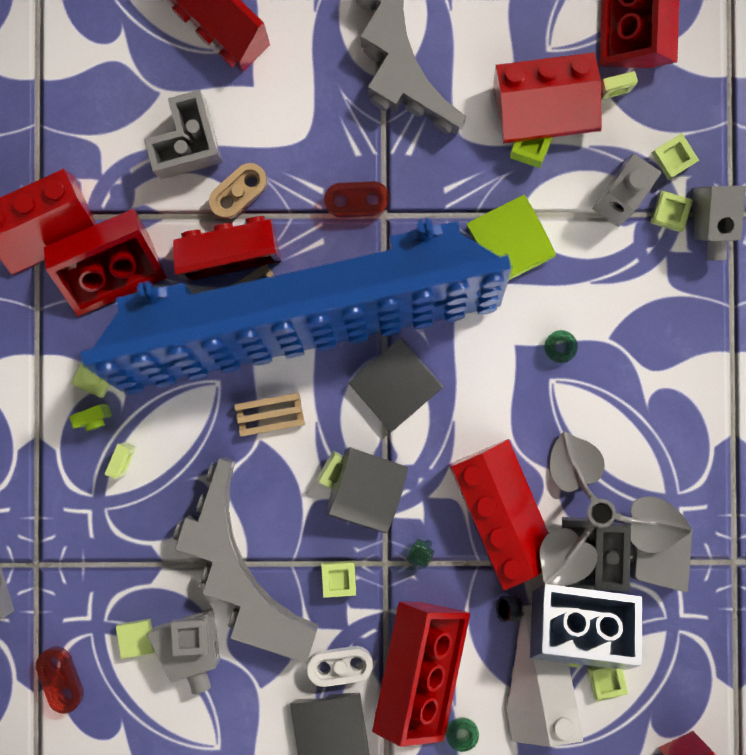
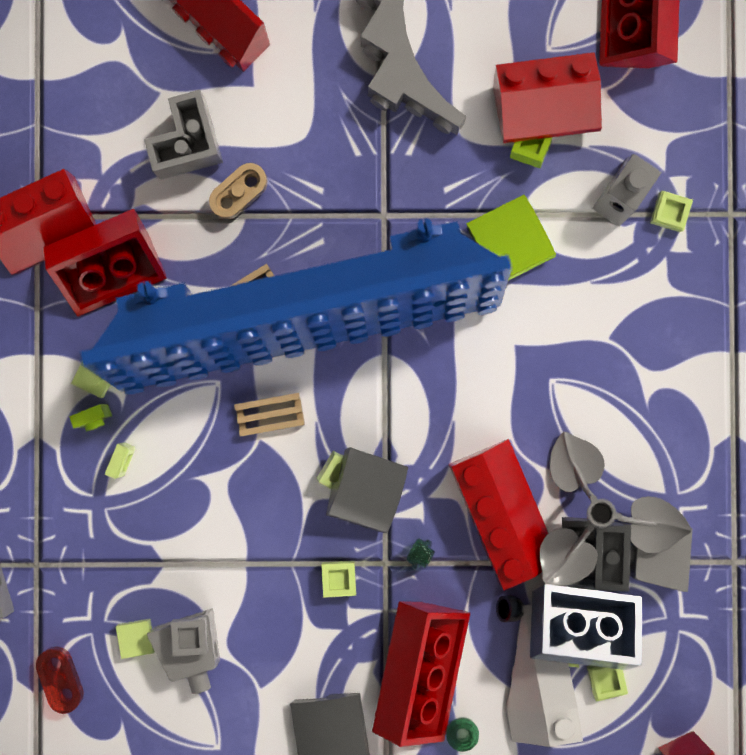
(225, 249): red slope -> none
(260, 618): light grey arch -> none
(340, 667): white plate -> none
(356, 196): clear red plate -> none
(396, 384): dark grey slope -> none
(570, 342): clear green plate -> none
(618, 85): yellowish green tile -> none
(675, 156): yellowish green plate -> none
(718, 207): light grey torso -> none

